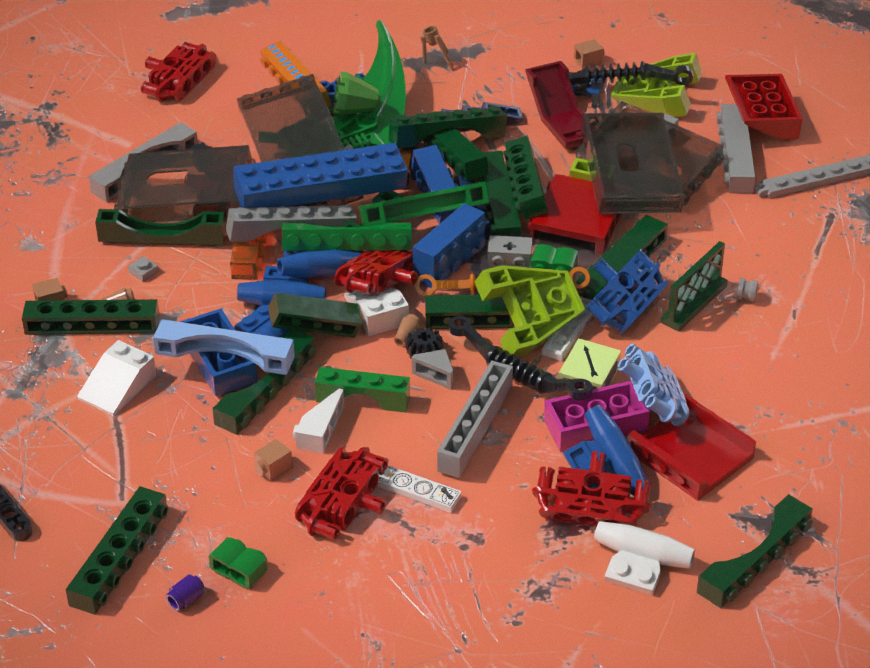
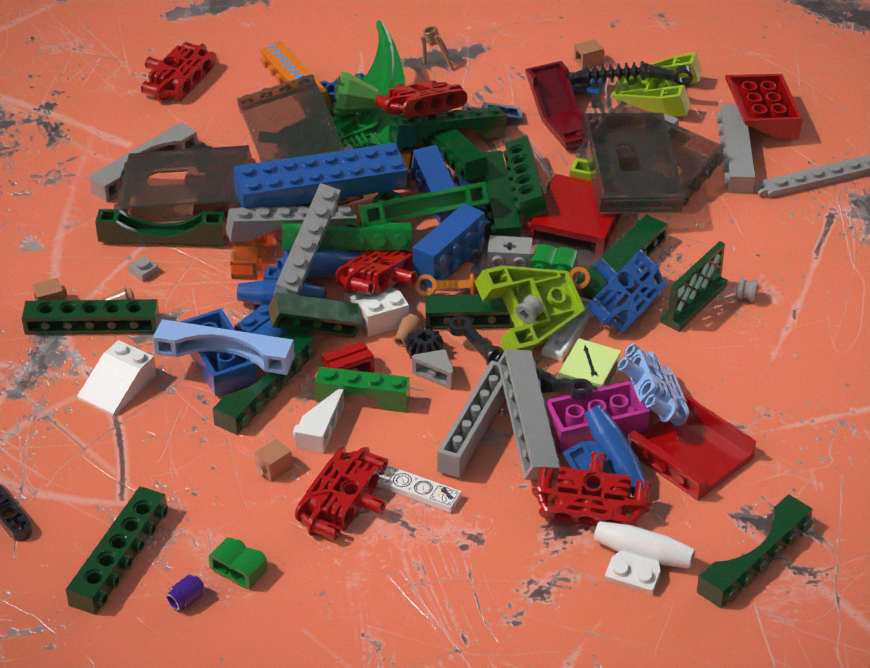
(308, 240): none -> light grey brick
(353, 357): none -> red brick
(422, 99): none -> red piece
(527, 413): none -> light grey brick
(529, 309): none -> light grey wheel

